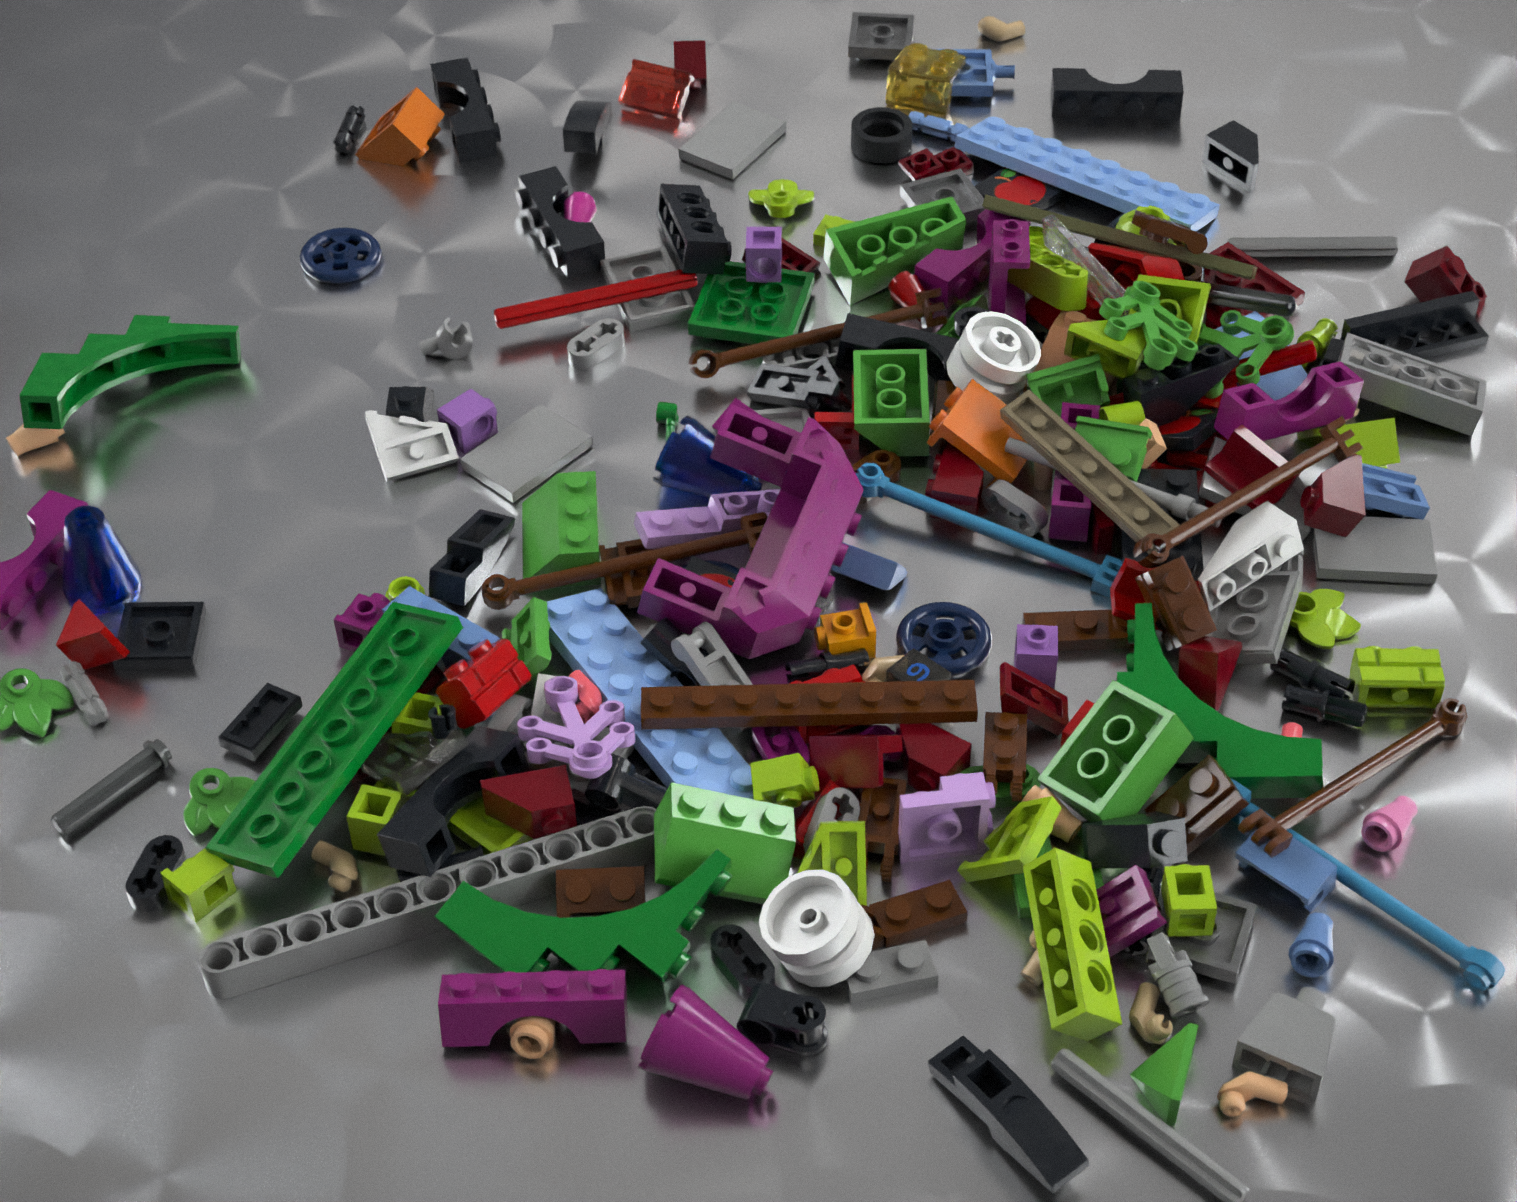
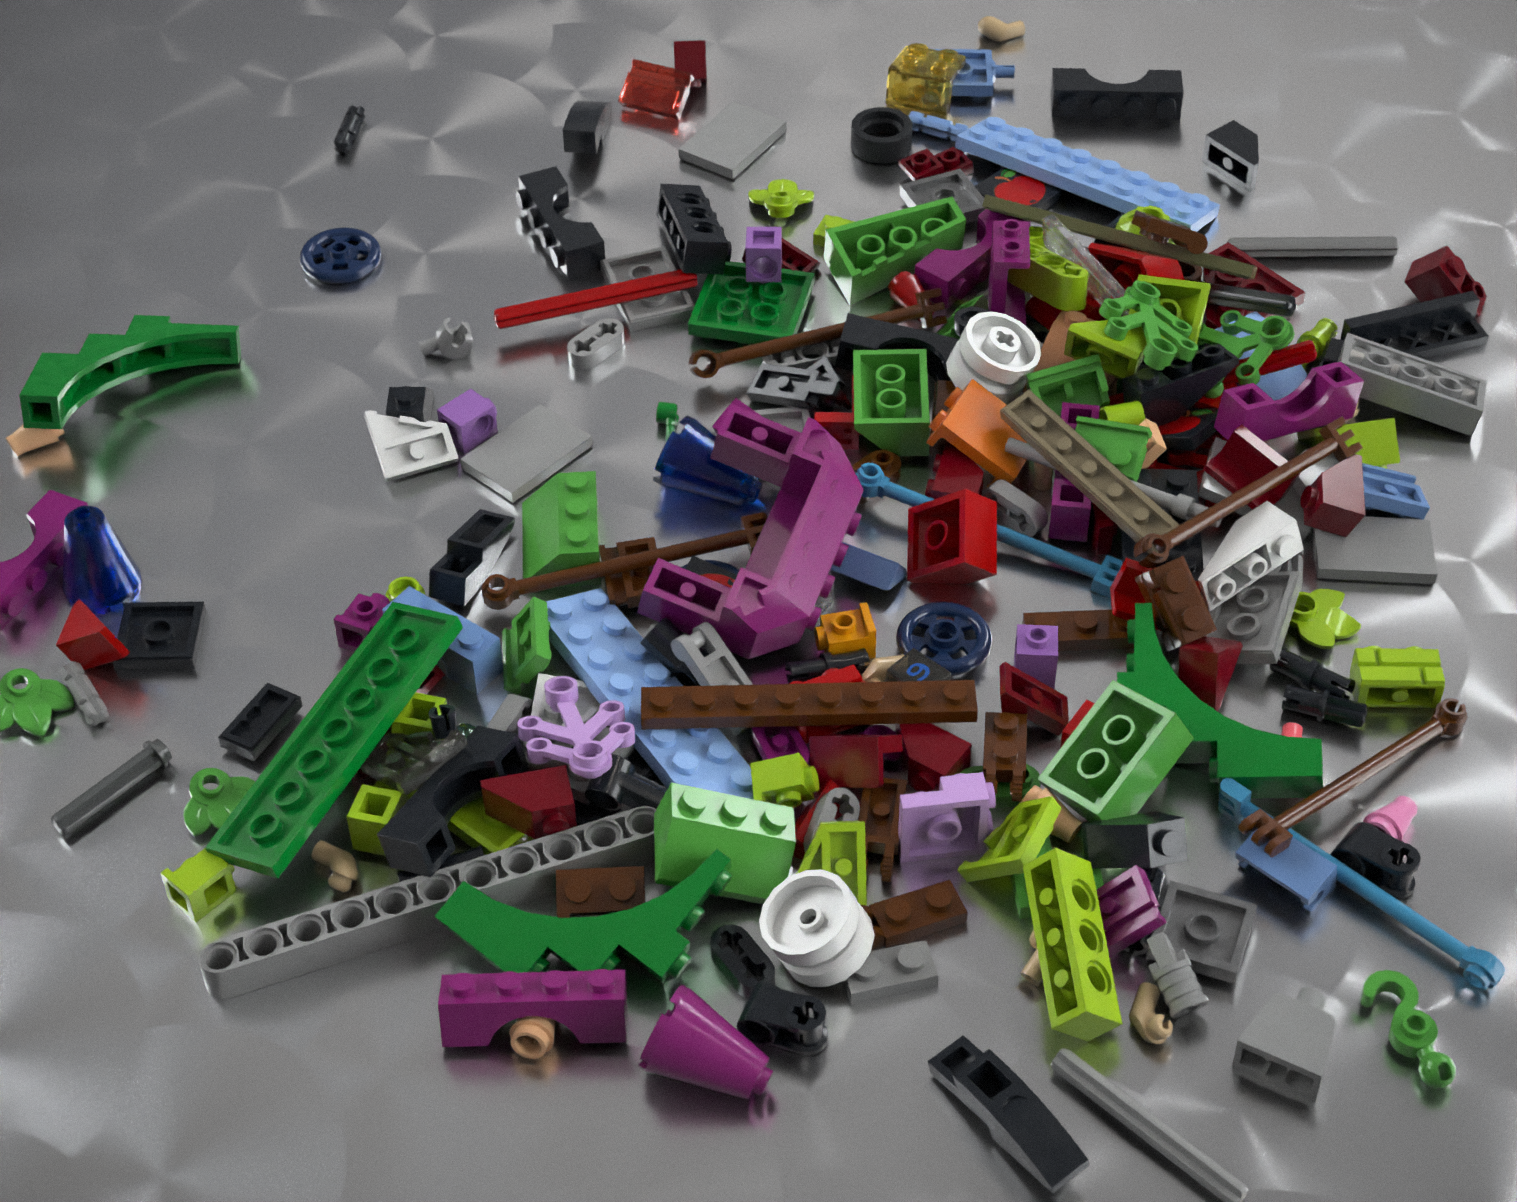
(149, 870): black beam -> none
(403, 131): orange slope -> none
(473, 127): black arch -> none
(483, 681): red brick -> none
(579, 207): dark pink cone -> none
(589, 696): coral arm -> none
(721, 516): lavender slope -> none
(879, 35): flat silver plate -> none
(952, 539): none -> red slope
(1166, 1072): bright green slope -> none
(1188, 900): lime brick -> none
(1204, 799): reddish brown plate -> none
(1246, 1087): light nougat arm -> none
(1313, 947): medium blue cone -> none
(1379, 858): none -> black piece
(1411, 1030): none -> bright green piece

